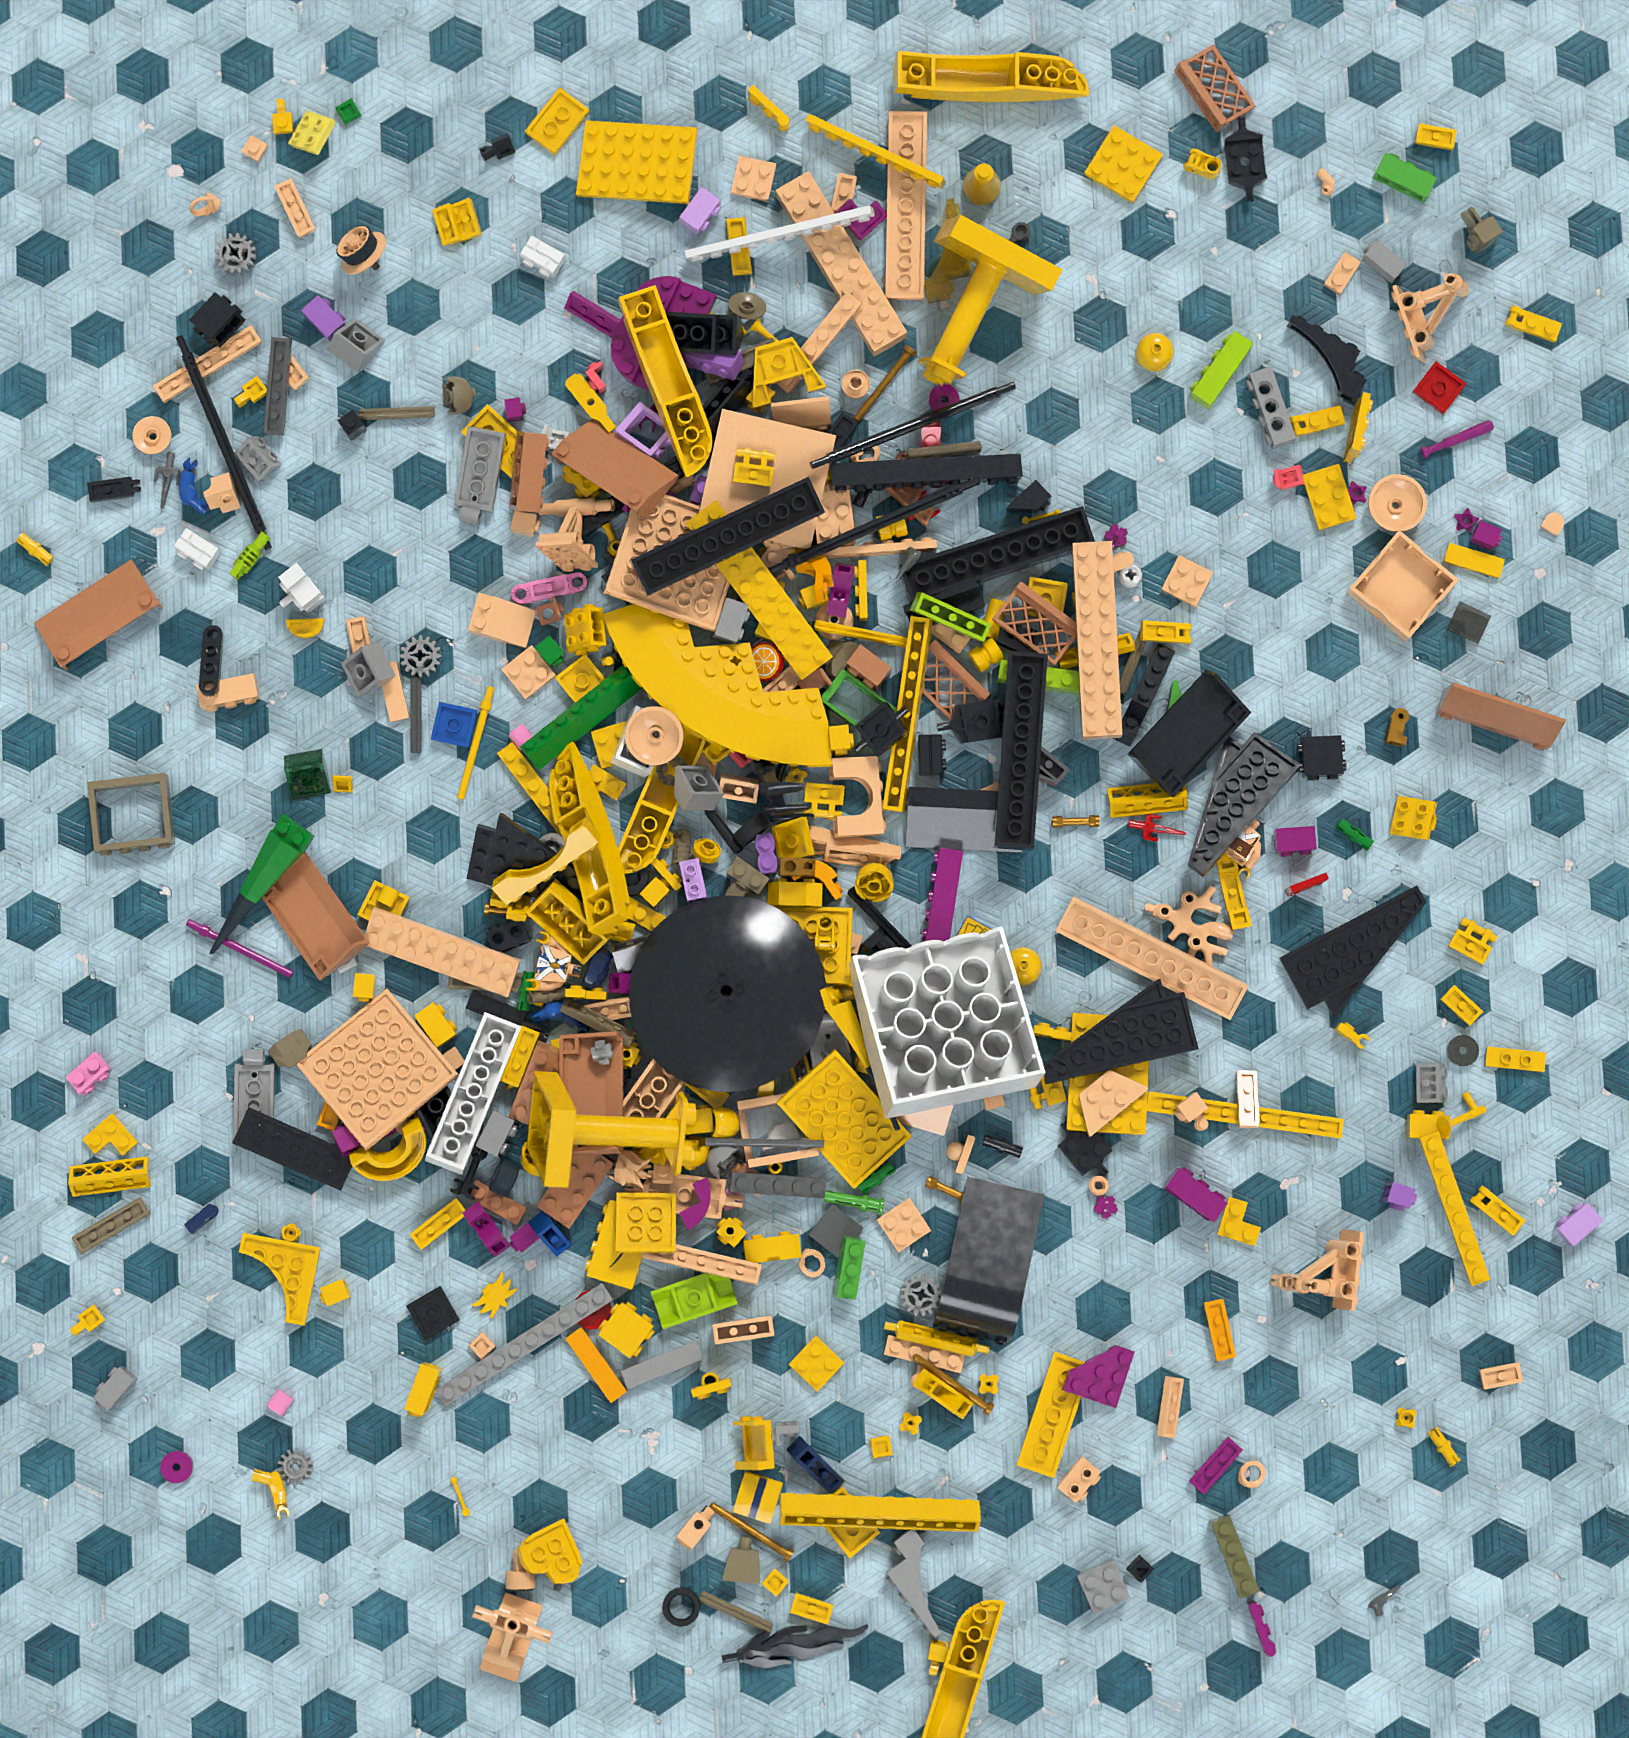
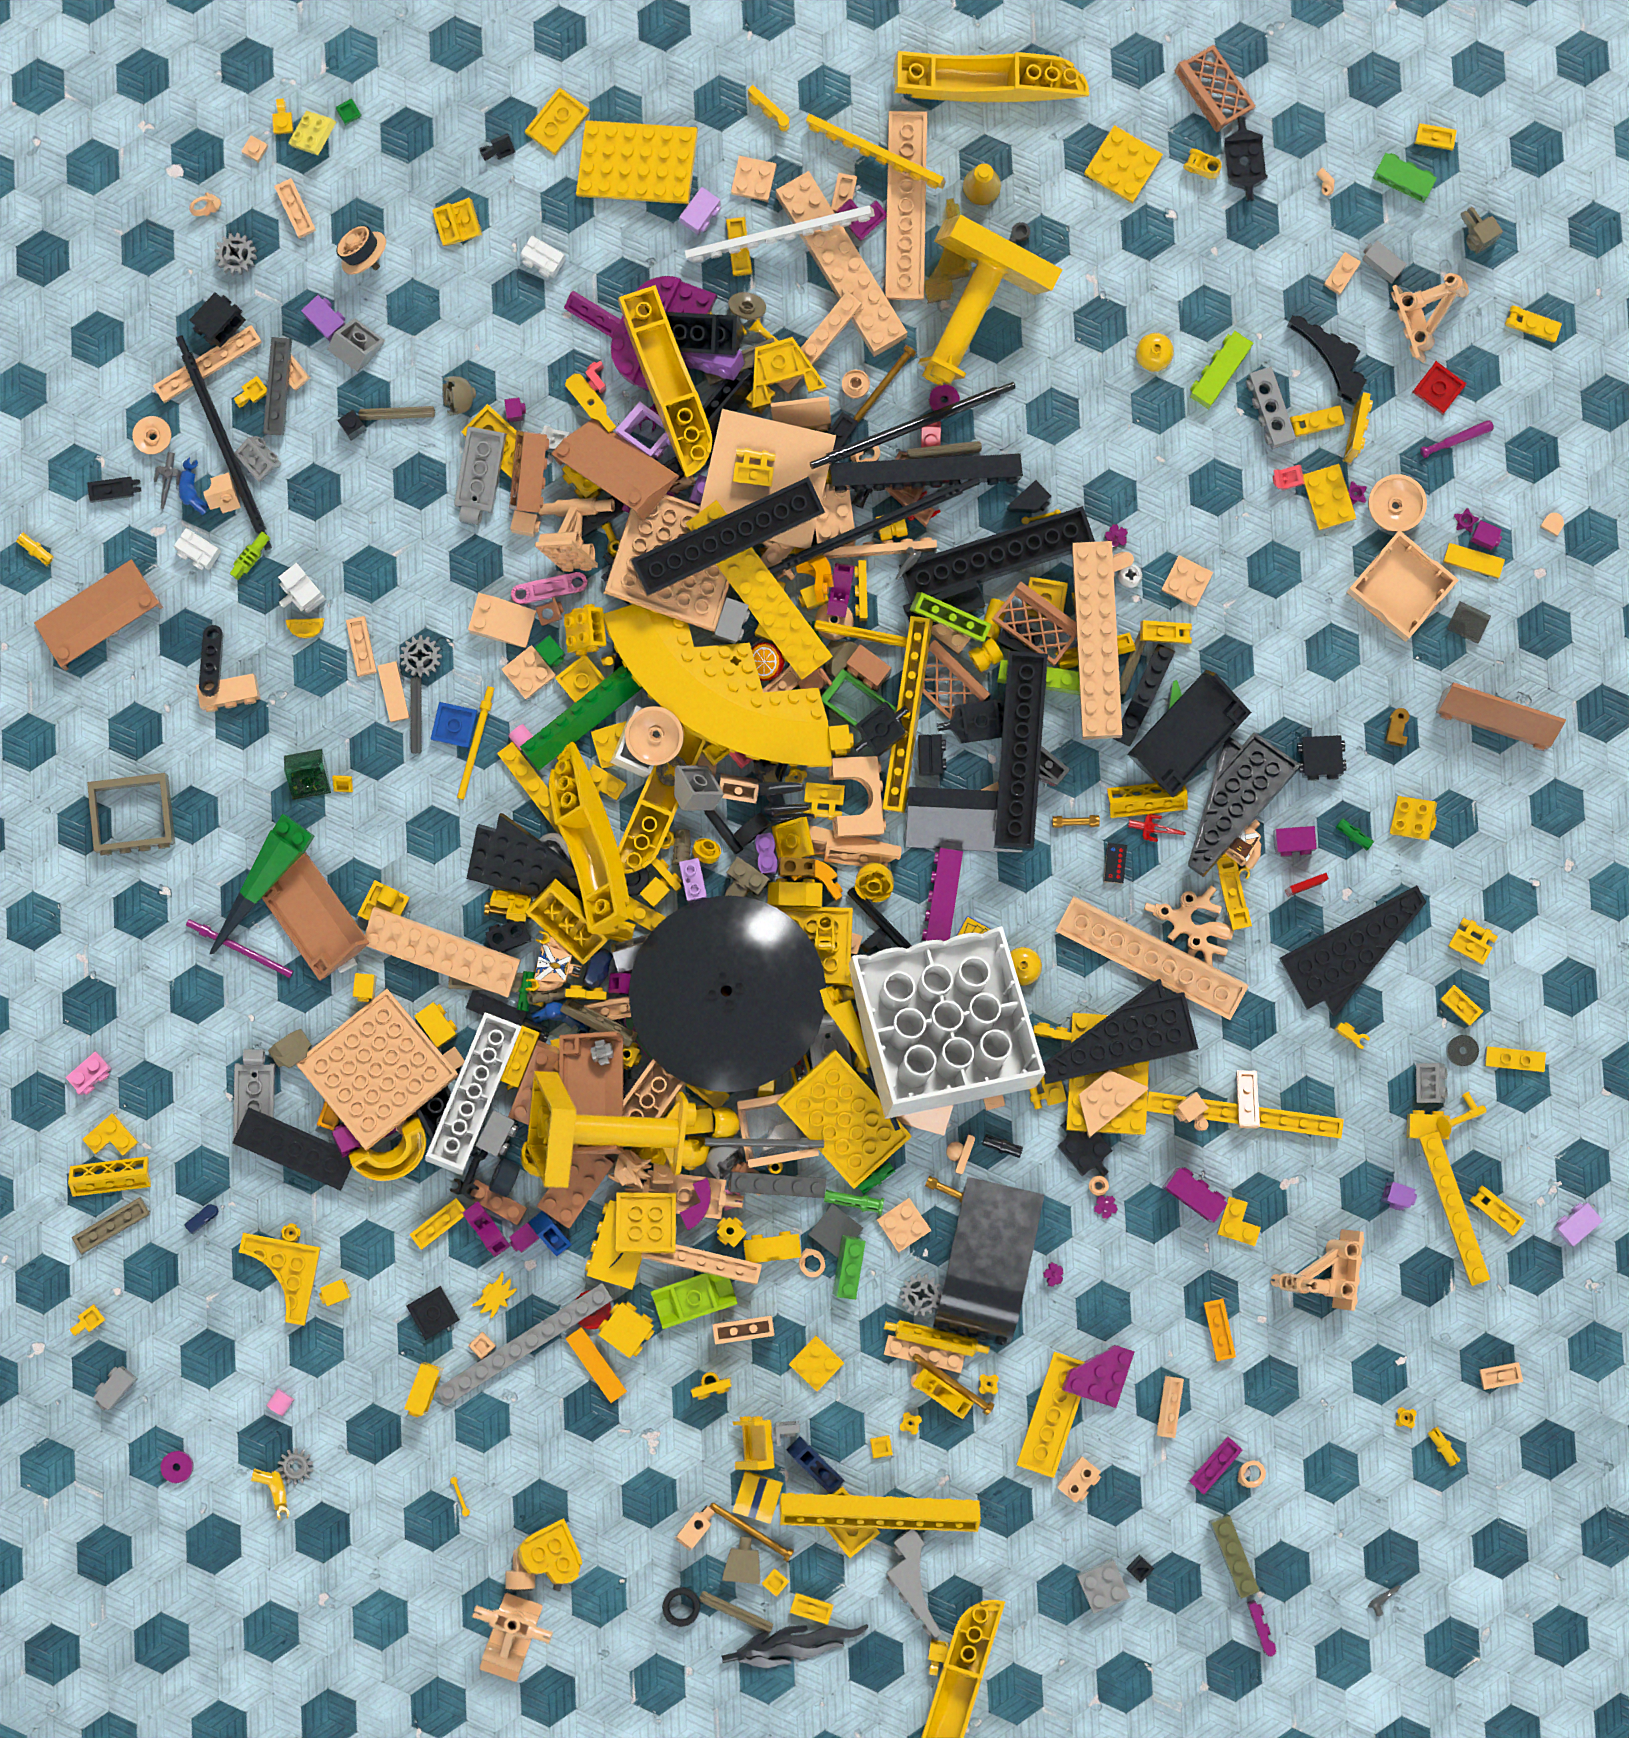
(368, 669): light grey slope -> none
(516, 882): yellow arch -> none
(661, 1365): light grey slope -> none
(1053, 1274): none -> magenta plant
(1115, 863): none -> black tile

